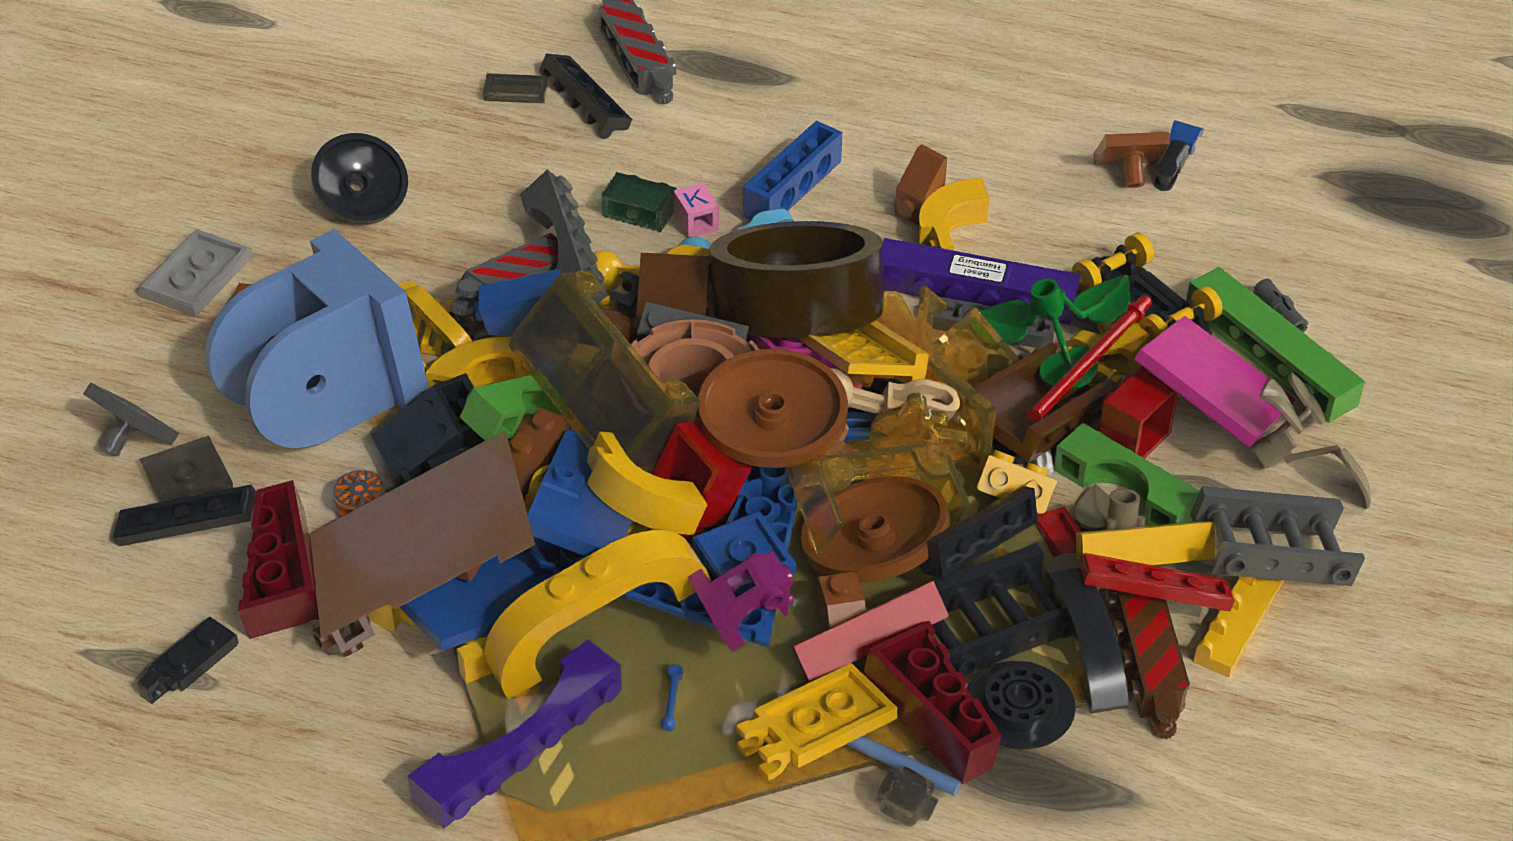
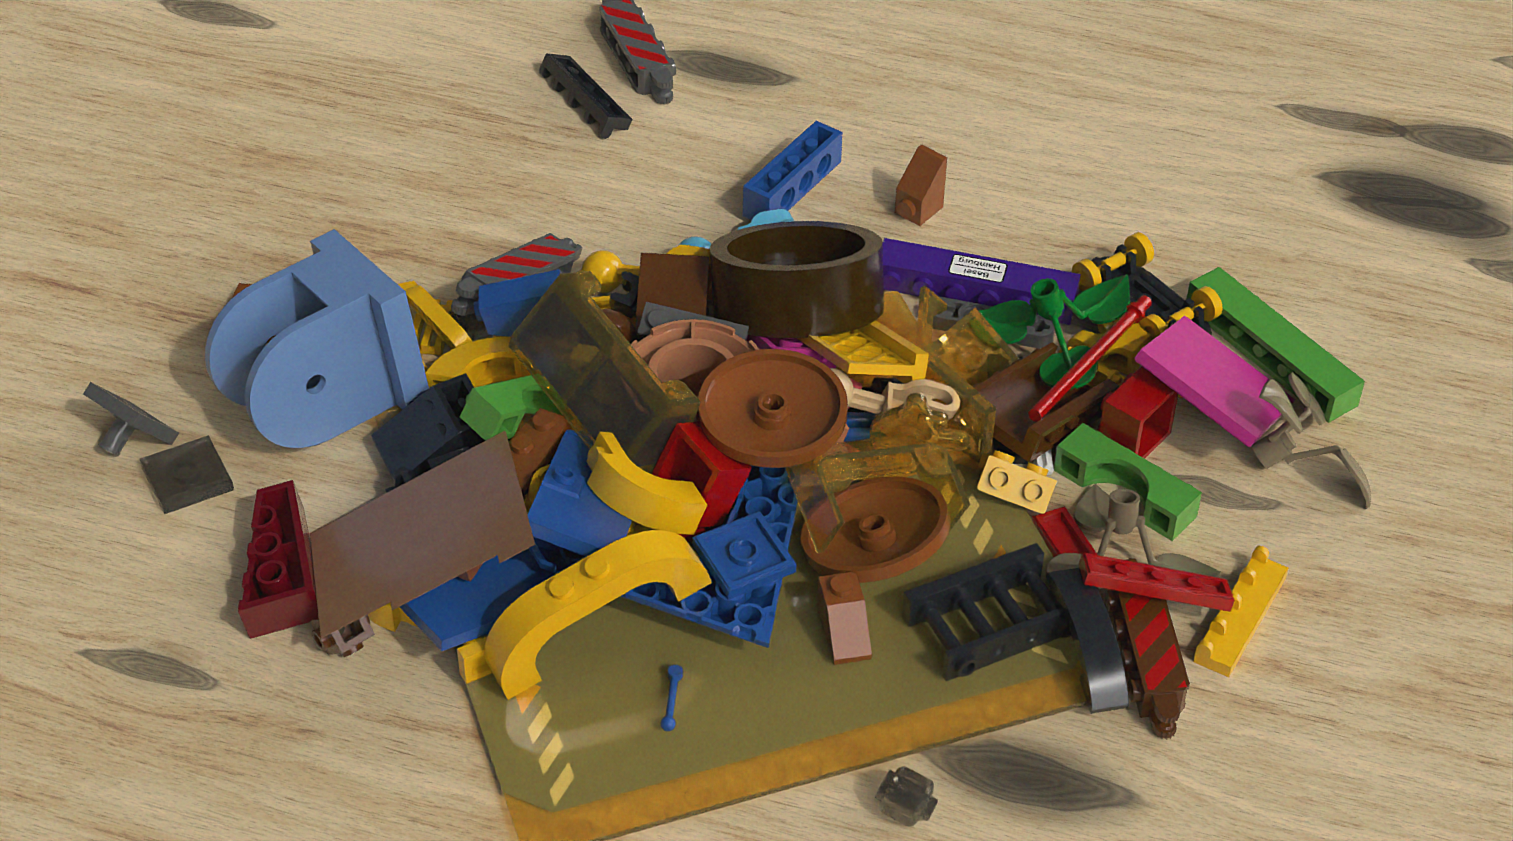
(185, 515): black tile -> none
(187, 660): black hinge -> none
(195, 272): light grey tile -> none
(358, 492): wheel -> none
(362, 162): black dish -> none
(455, 783): dark purple arch -> none
(515, 88): clear smoke tile -> none
(552, 204): dark grey arch -> none
(638, 201): clear green brick -> none
(696, 210): bright pink brick -> none
(728, 611): magenta tile -> none
(814, 720): yellow tile -> none
(854, 637): tile -> none
(896, 760): medium blue bar -> none
(934, 701): dark red wedge -> none
(952, 207): yellow arch -> none
(980, 532): black hinge -> none
(1021, 692): black wheel -> none
(1131, 151): dark orange tile -> none
(1152, 543): yellow tile -> none
(1182, 142): black piece -> none
(1280, 303): dark grey pin -> none
(1281, 513): dark grey fence -> none

